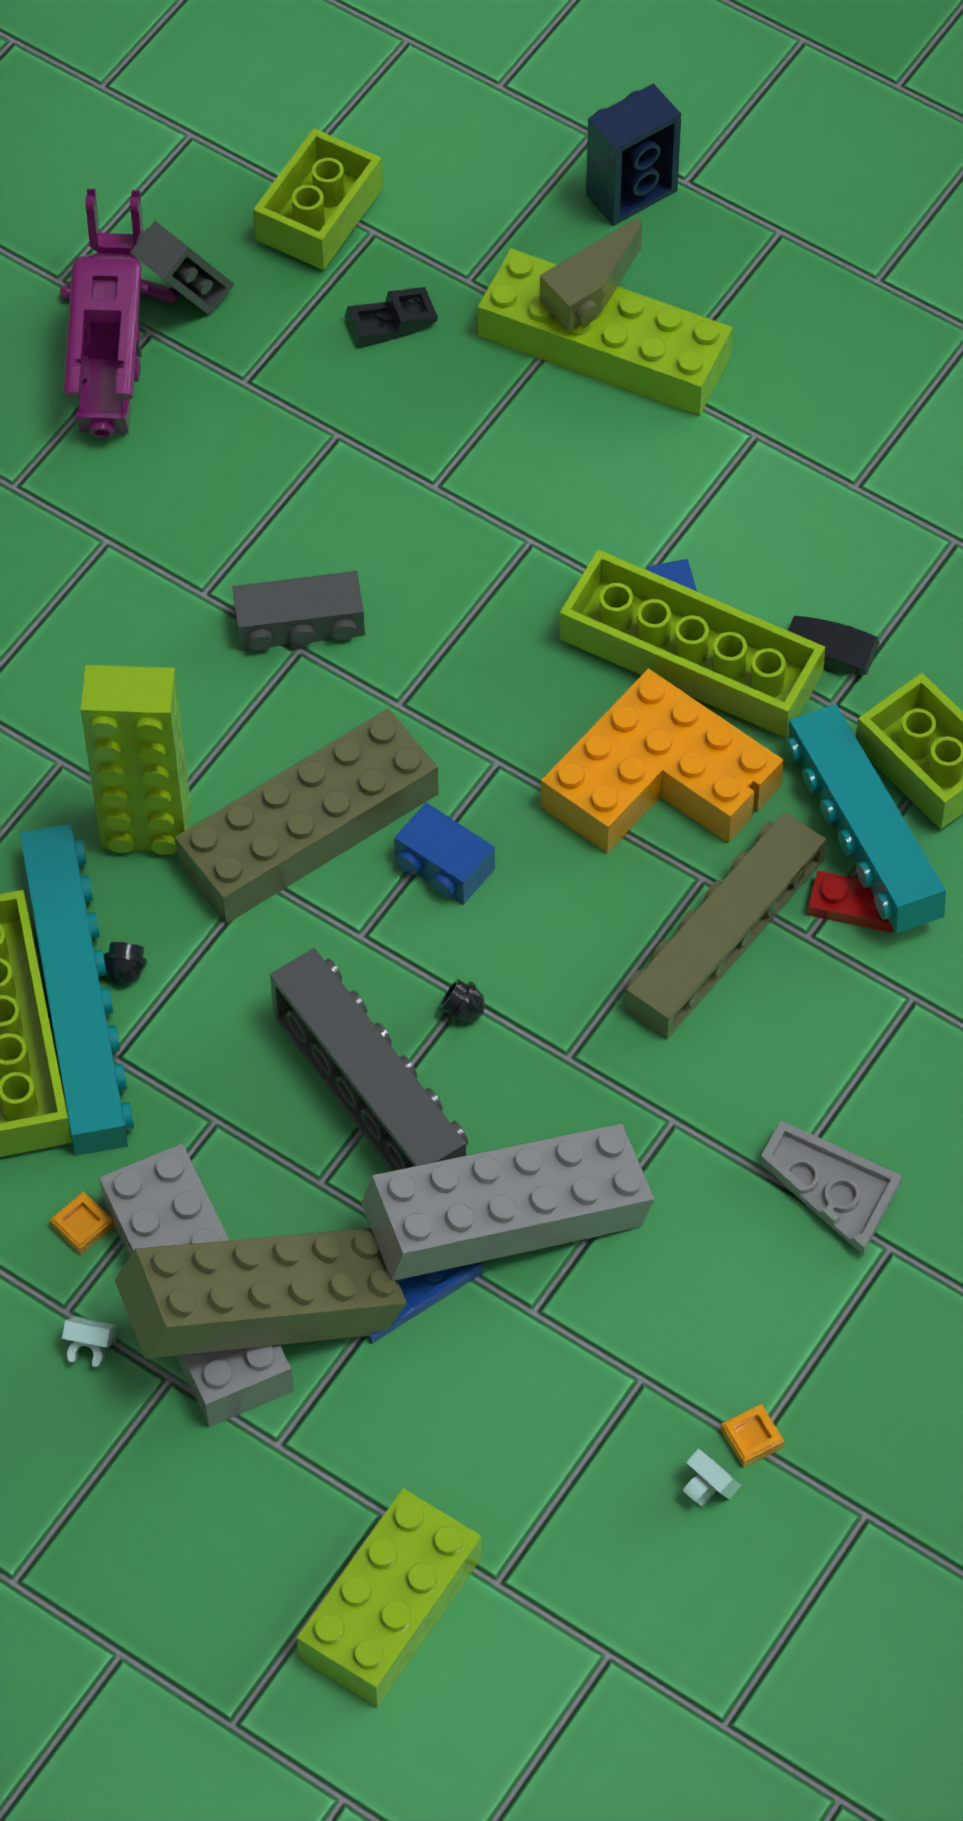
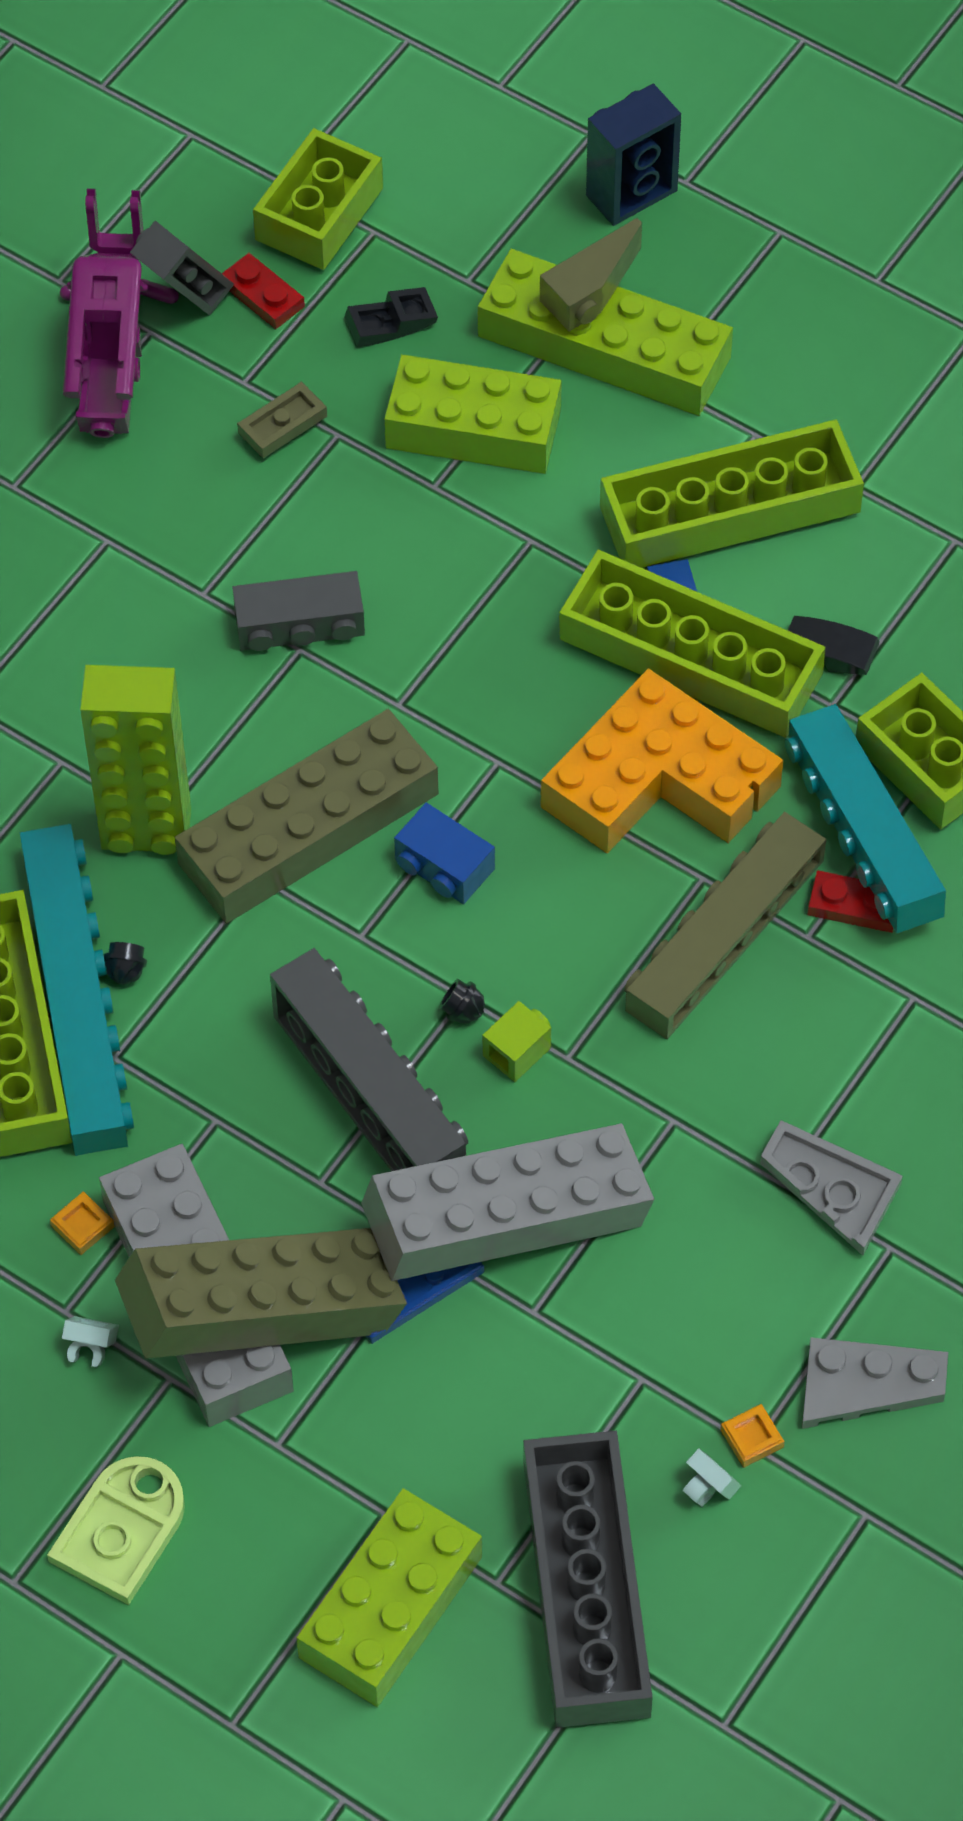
(119, 1529): none -> yellowish green tile
(263, 291): none -> red plate
(282, 419): none -> olive plate
(473, 414): none -> lime brick
(517, 1040): none -> lime brick
(587, 1579): none -> dark grey brick
(731, 494): none -> lime brick
(867, 1377): none -> light grey wing

